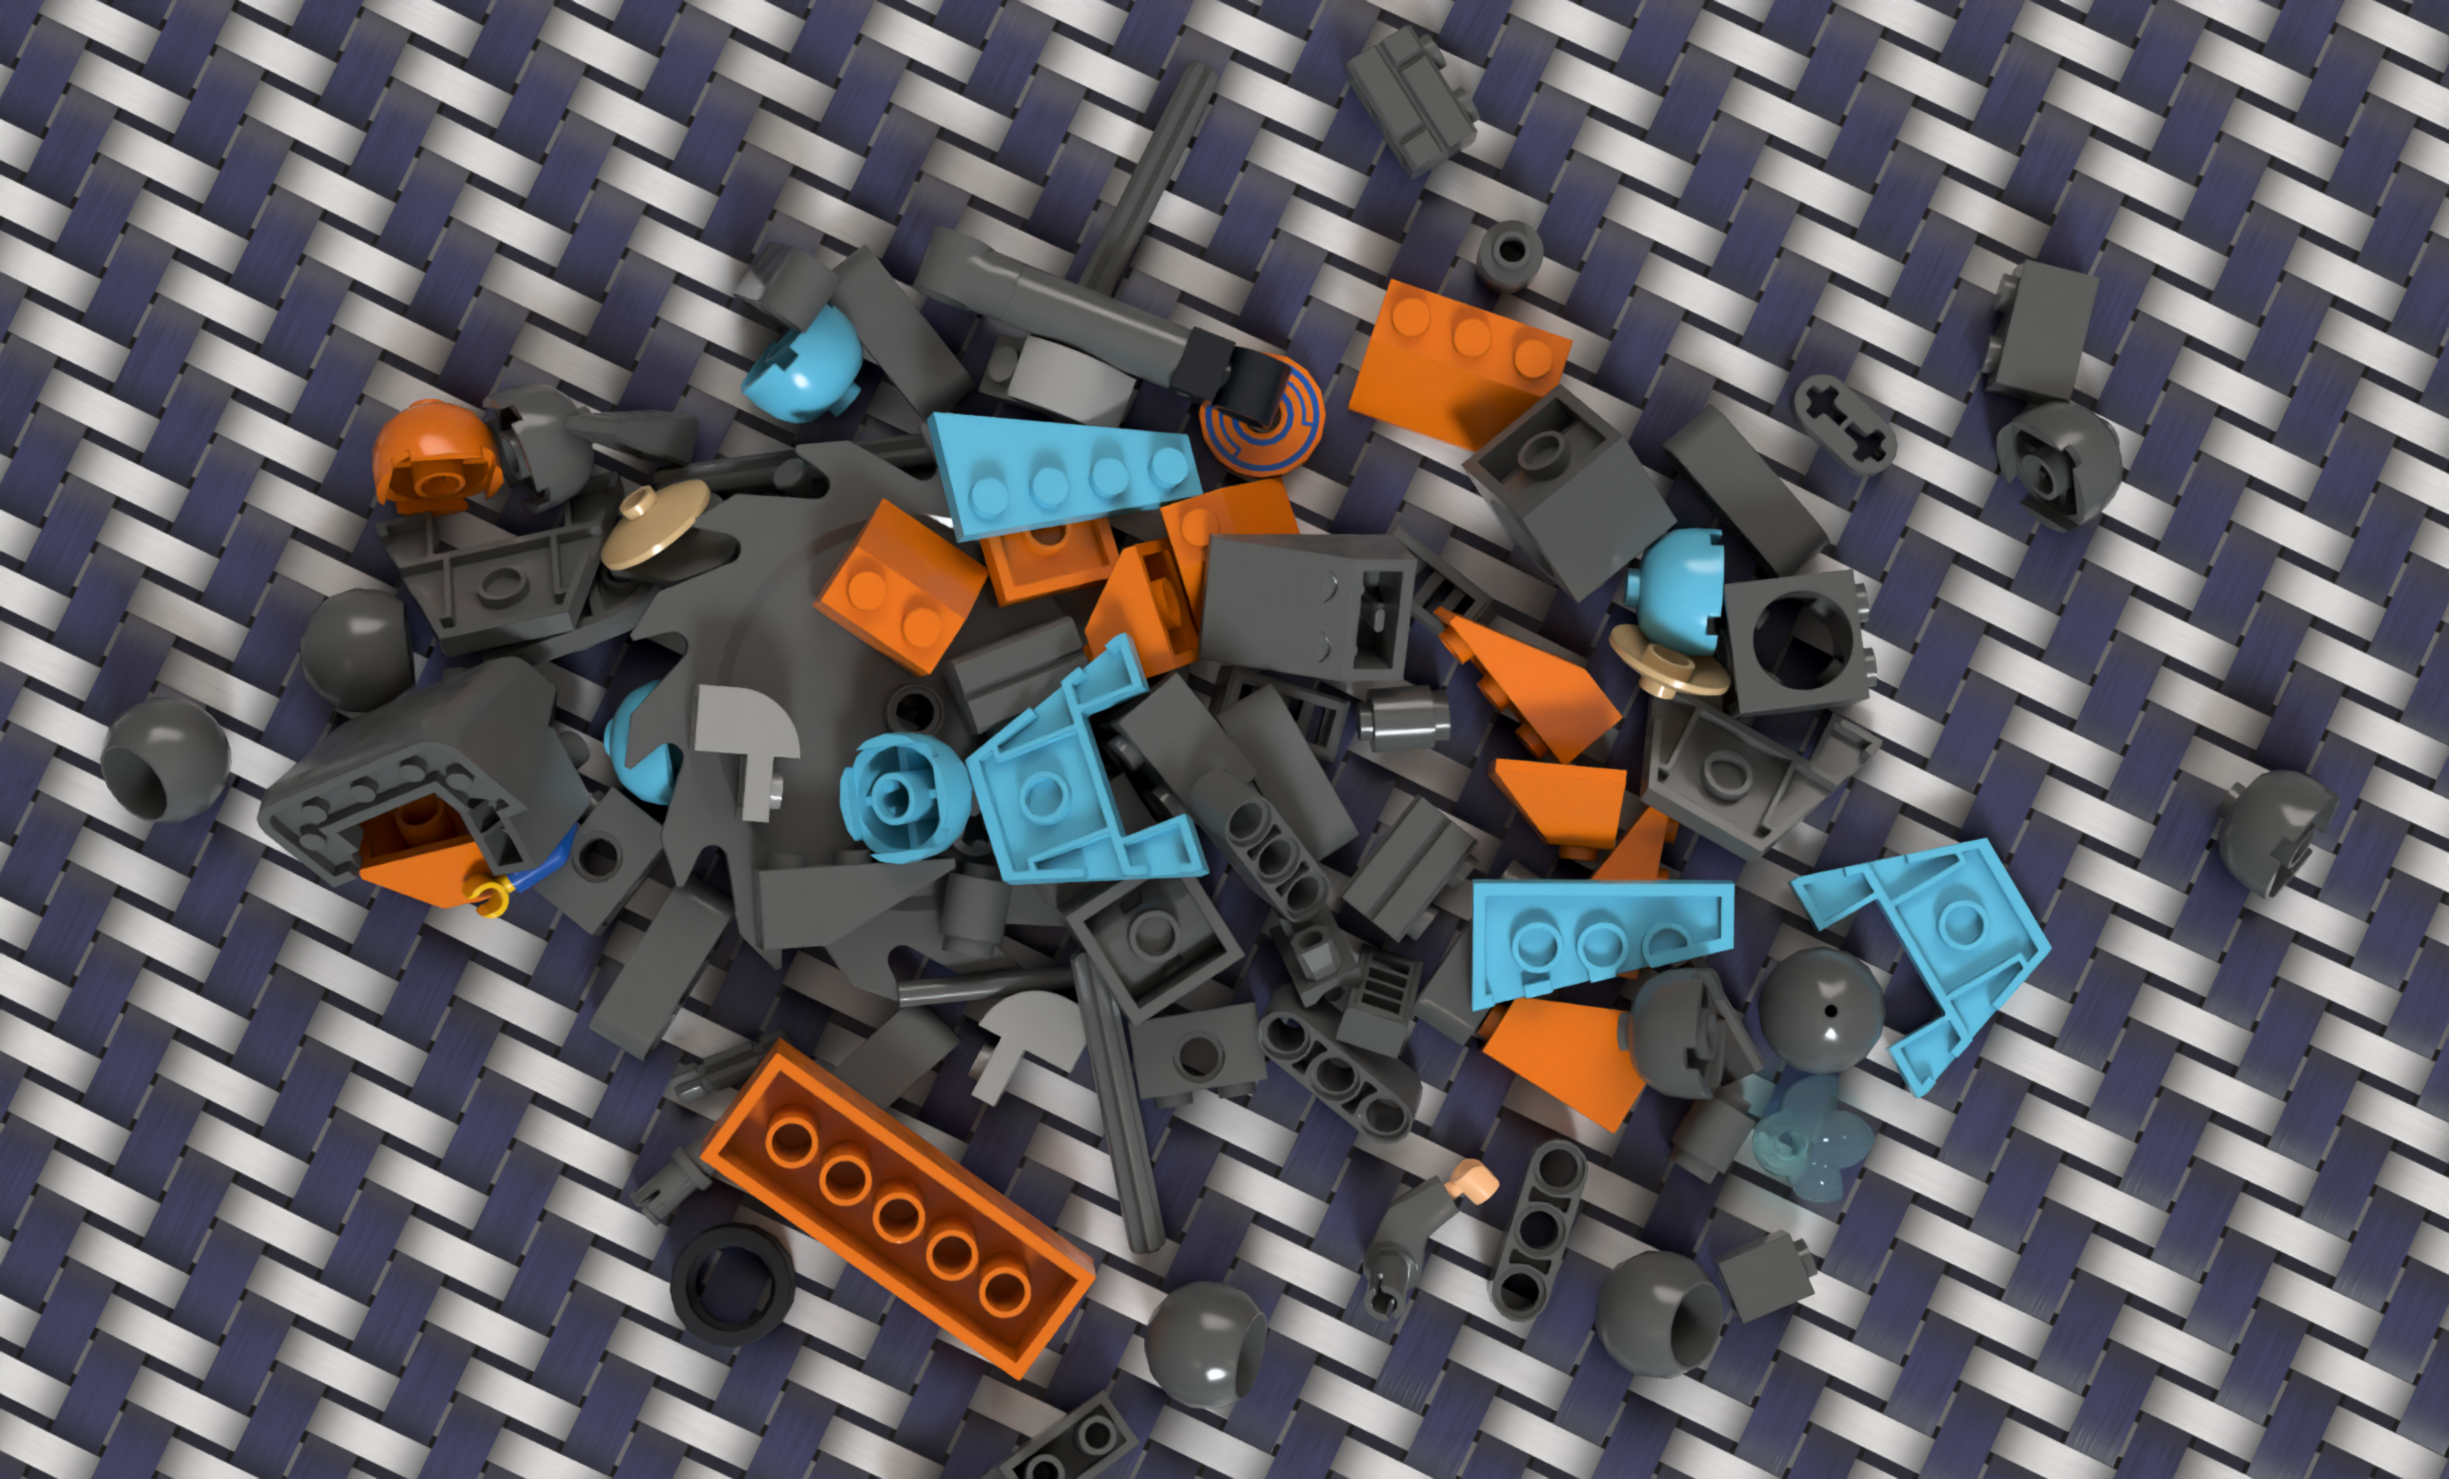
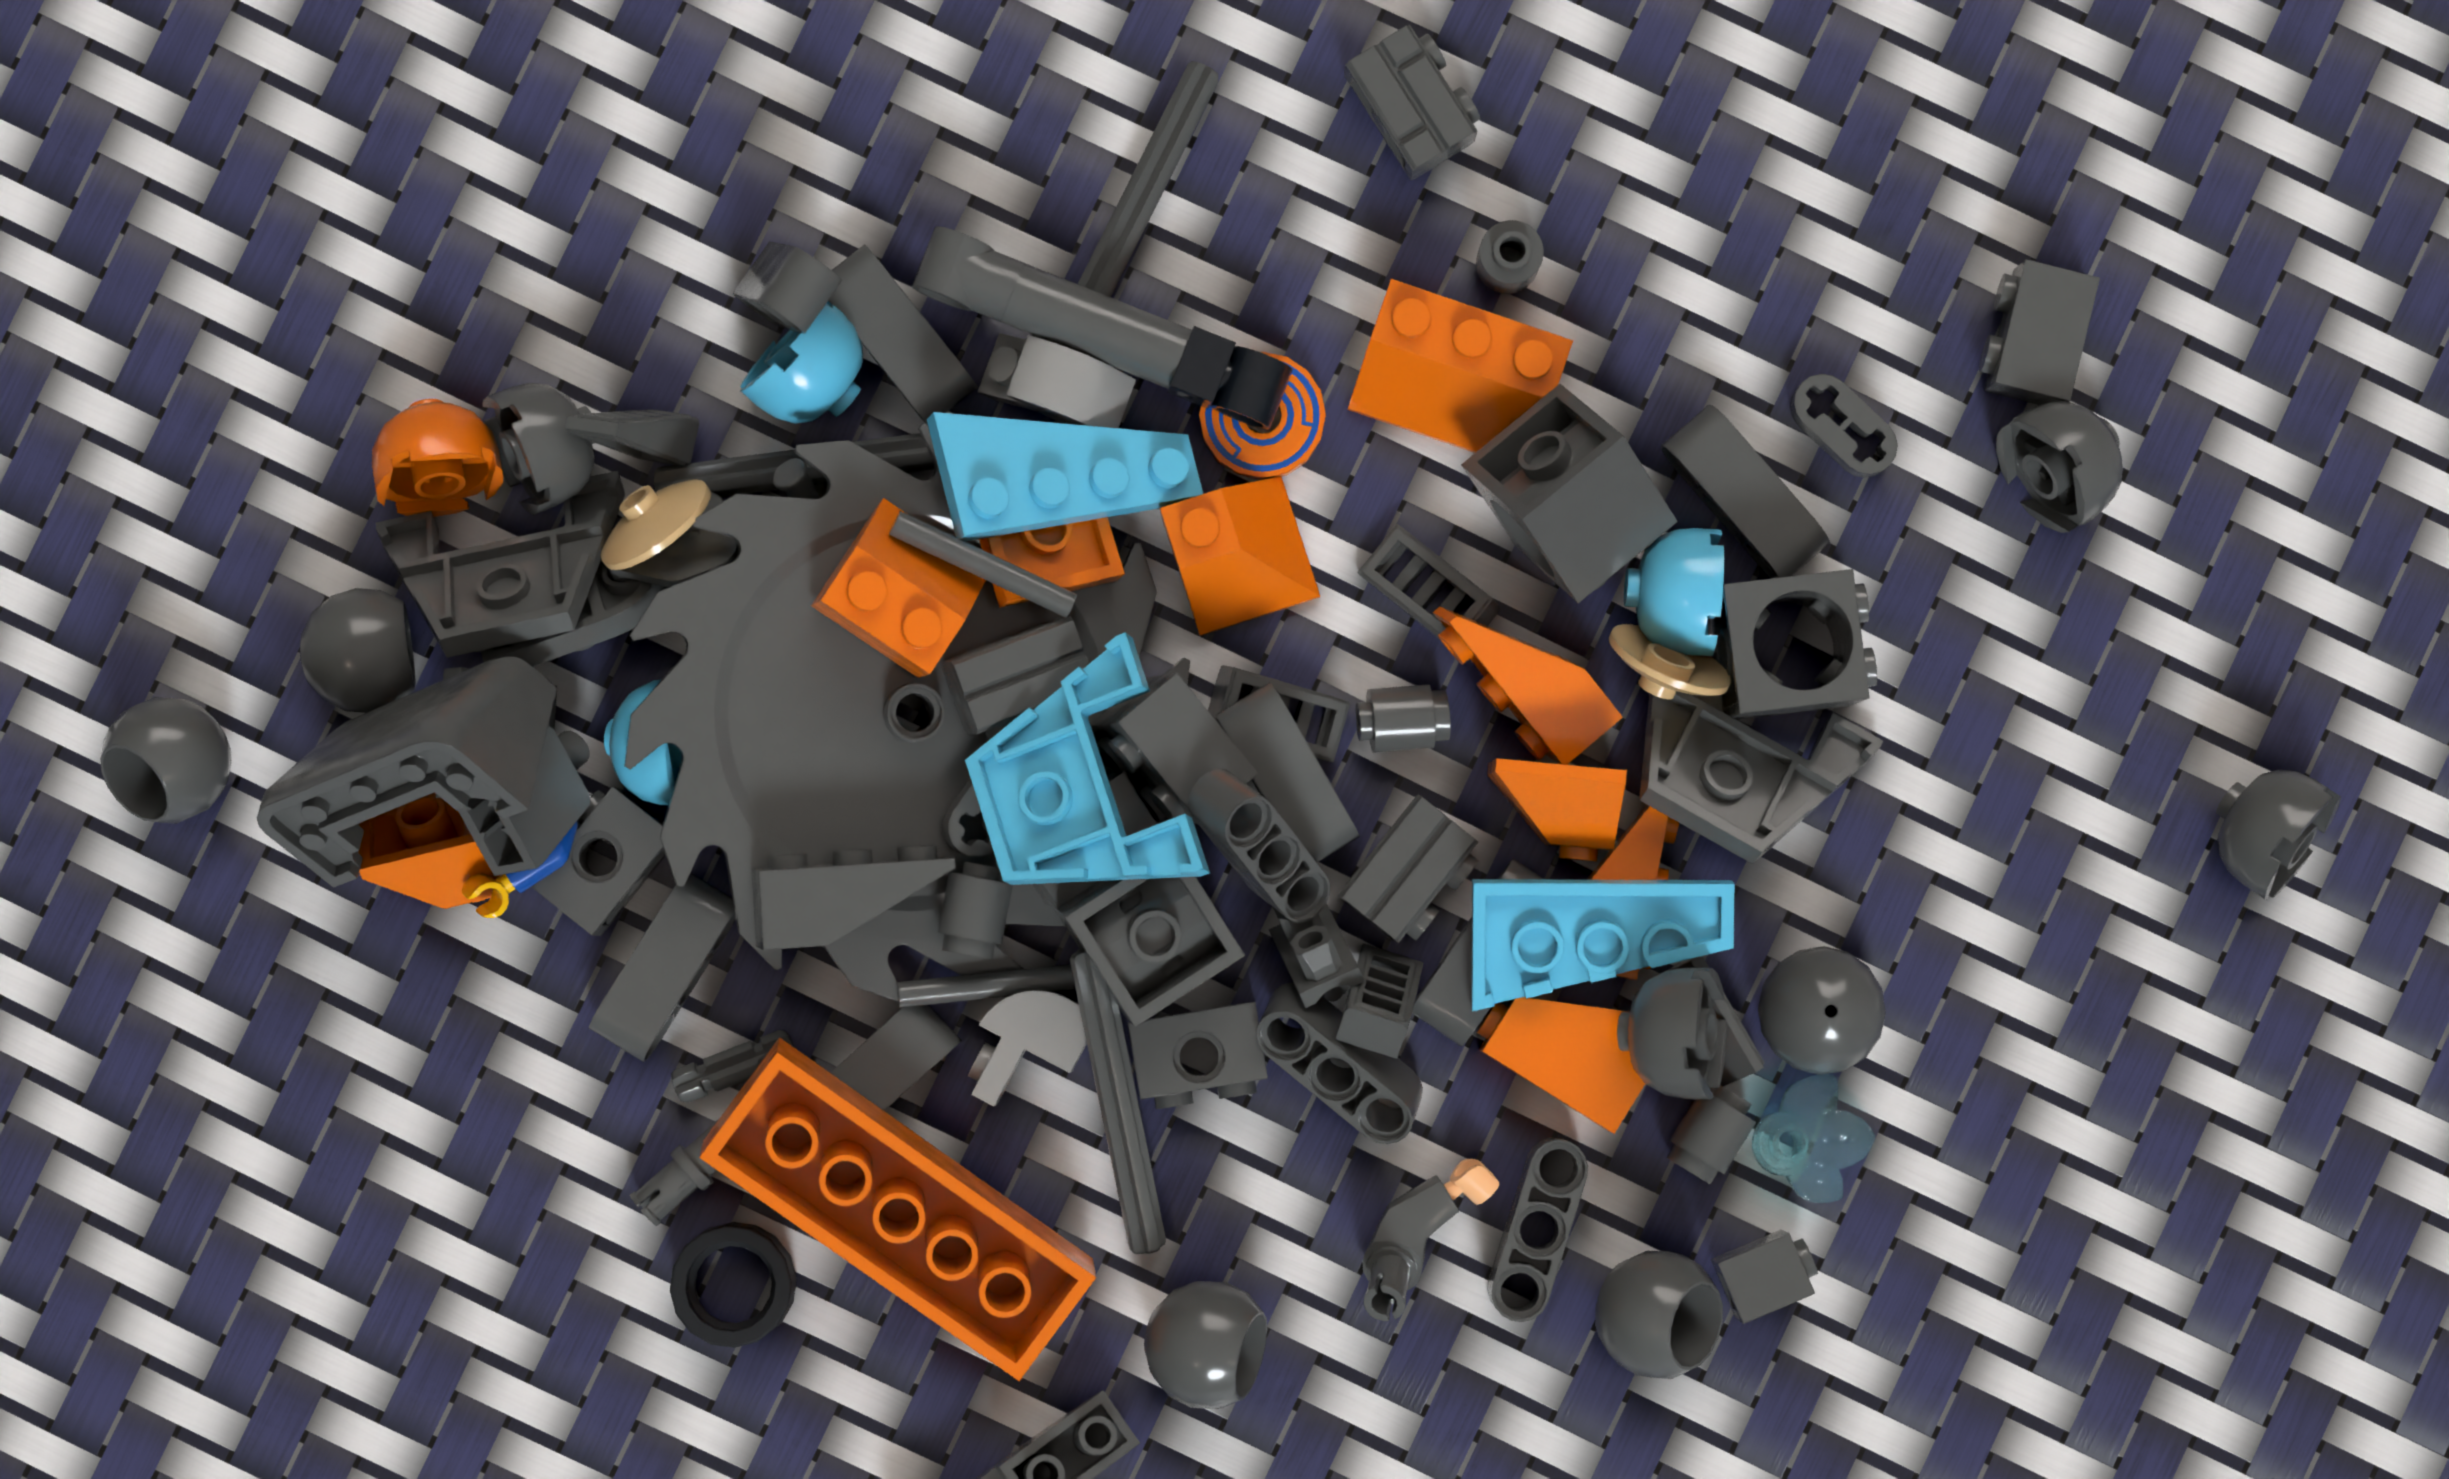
(746, 725): light grey brick -> none
(906, 796): medium azure cylinder -> none
(983, 564): none -> dark grey bar
(1149, 605): orange slope -> none
(1309, 604): dark grey slope -> none
(1958, 927): medium azure wing -> none

